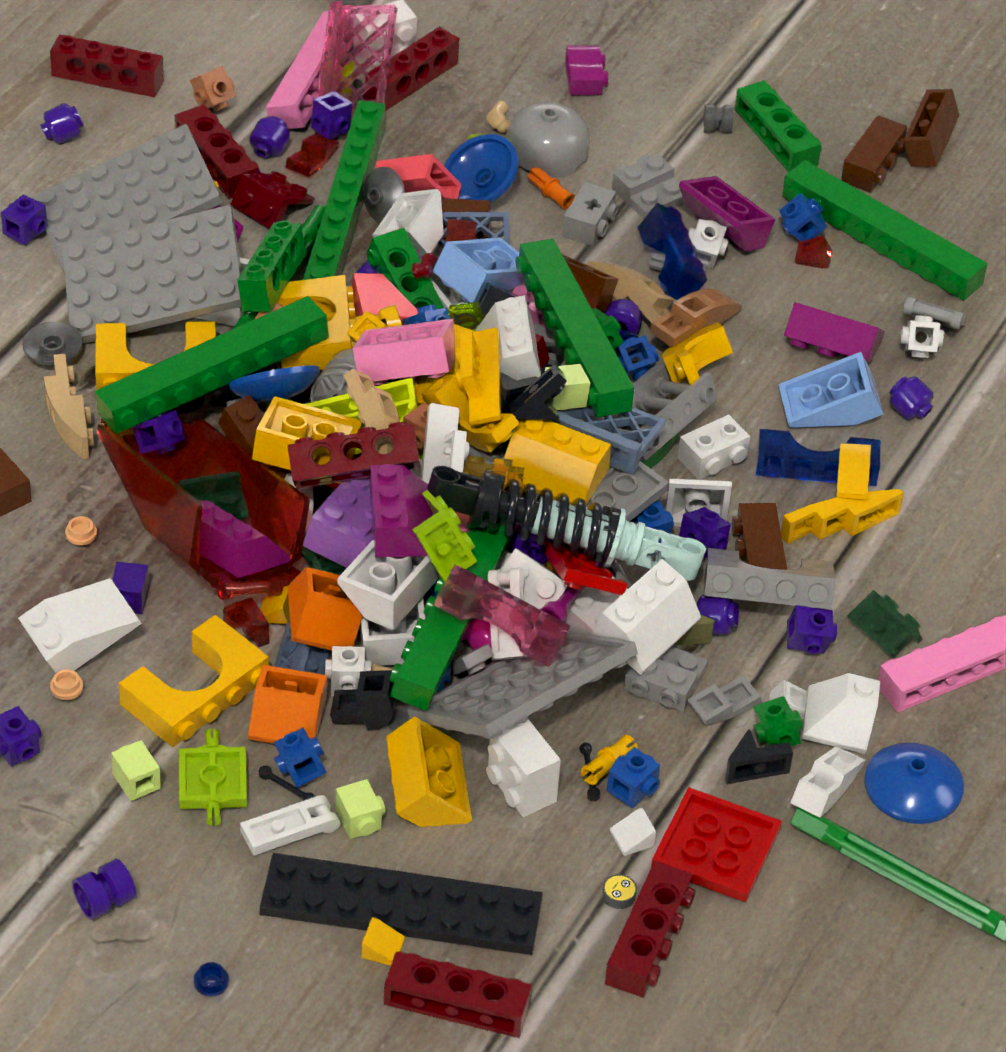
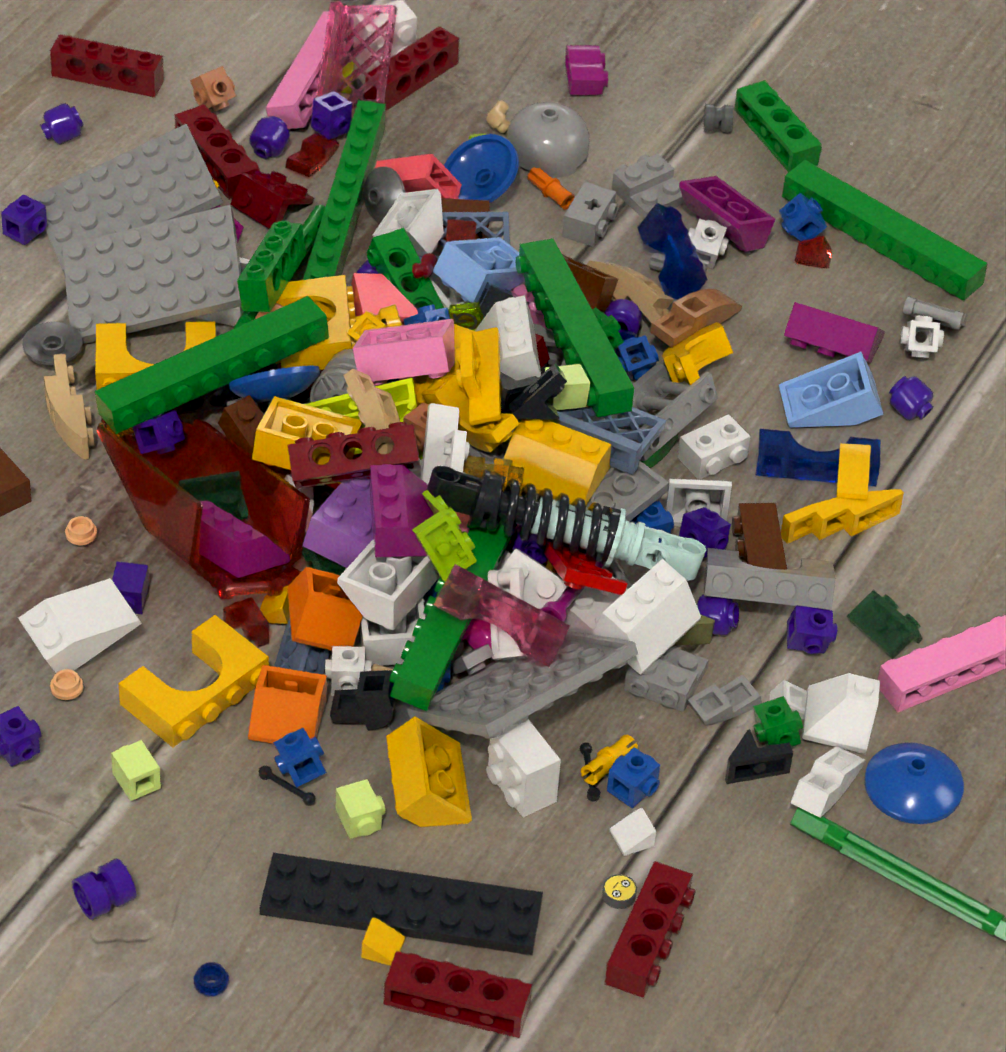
(212, 777): lime plate -> none
(289, 824): white plate -> none
(718, 843): red plate -> none
(874, 154): reddish brown brick -> none
(931, 127): reddish brown brick -> none

